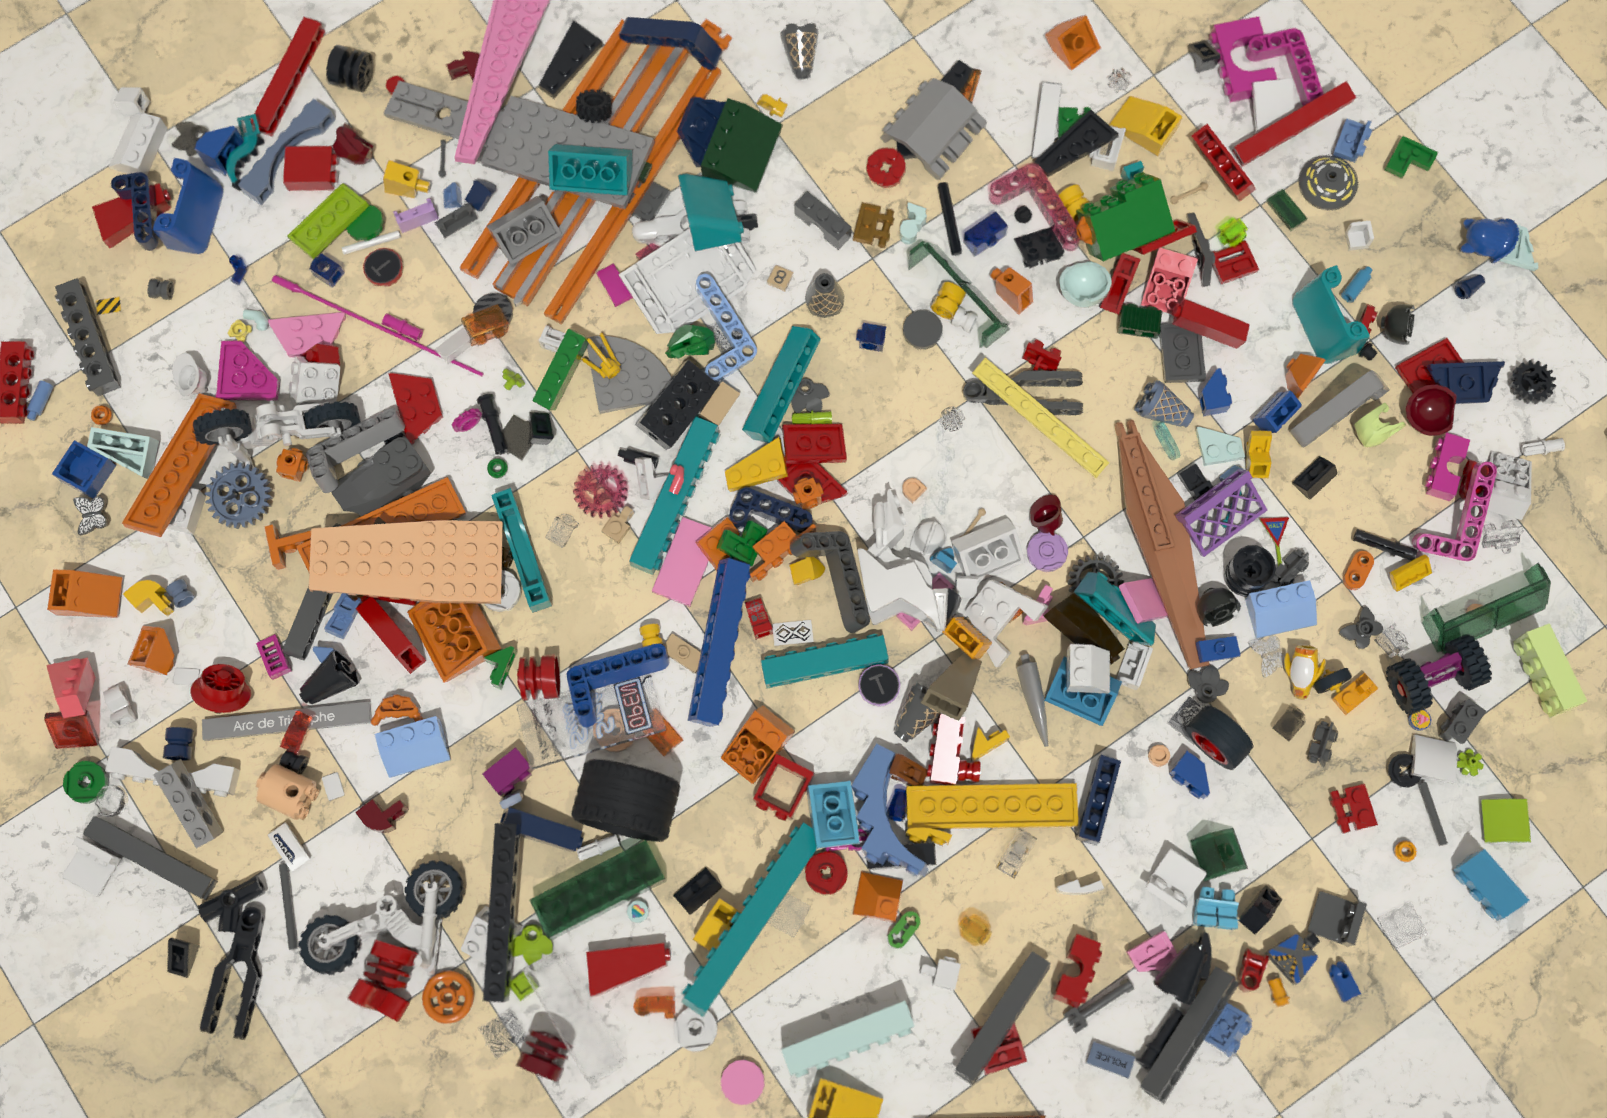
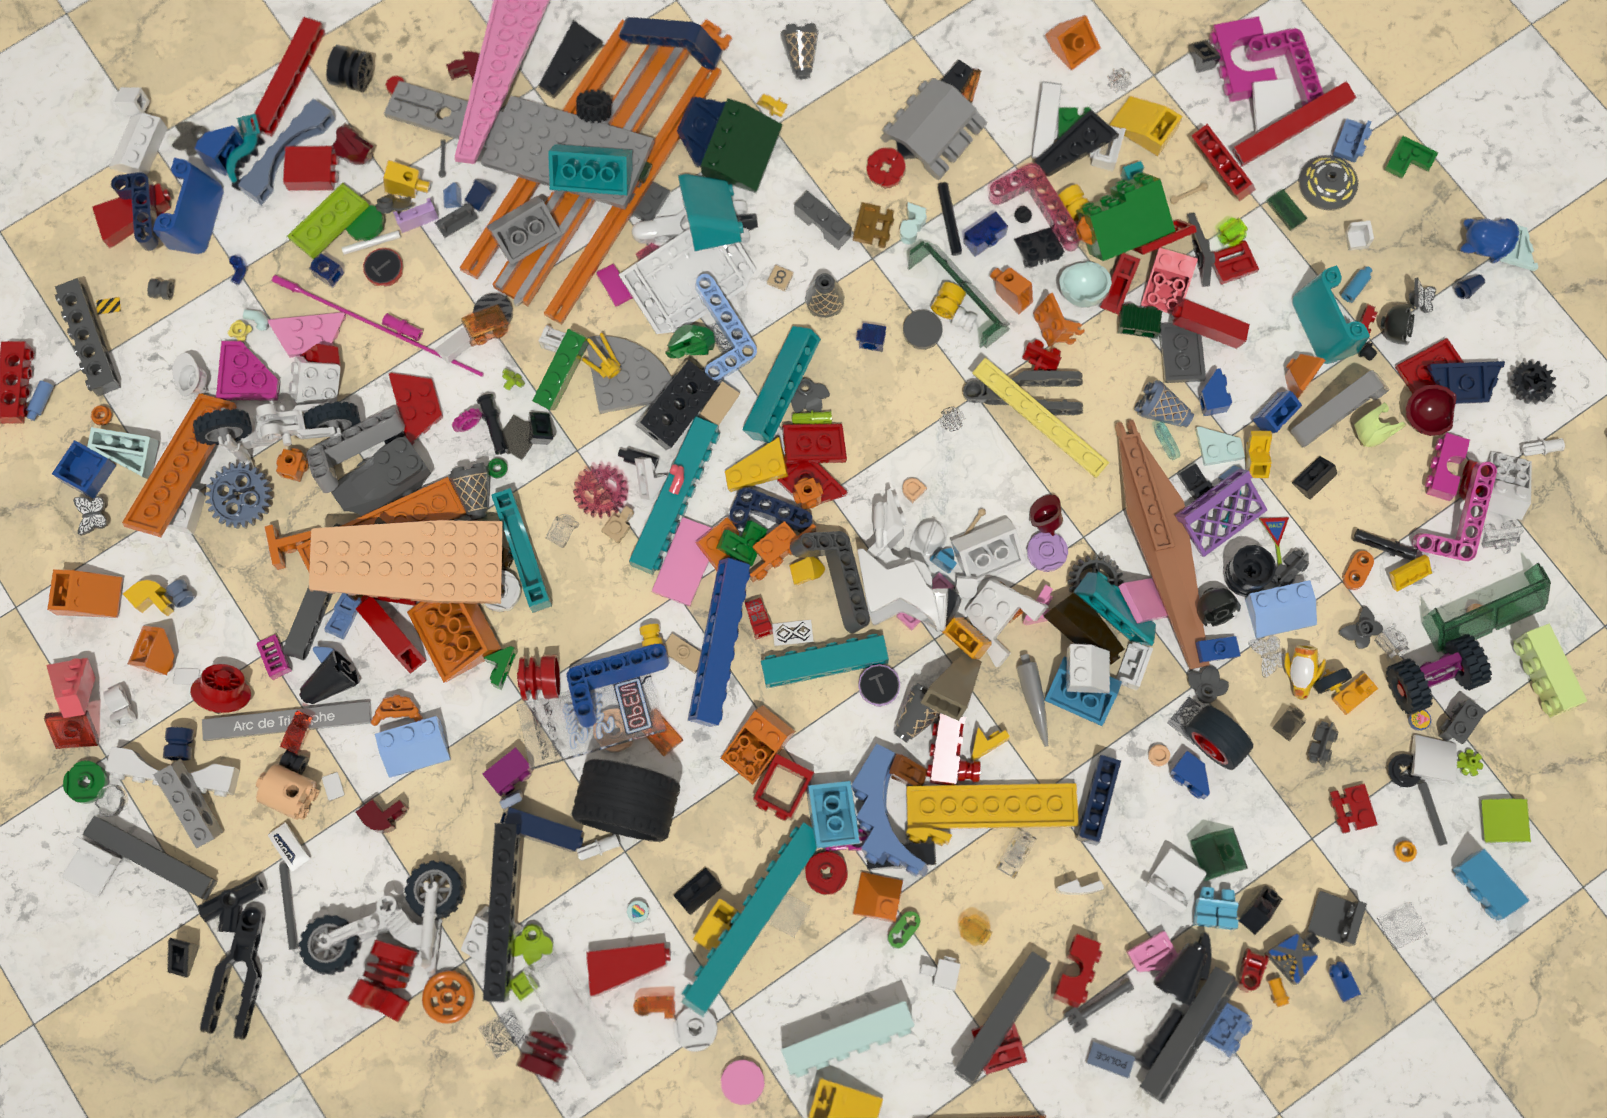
(389, 202): none -> dark grey plate
(472, 489): none -> dark grey cone
(597, 890): clear green brick -> none
(898, 806): clear blue cone -> none
(1052, 323): none -> orange plate
(1422, 296): none -> dark grey animal

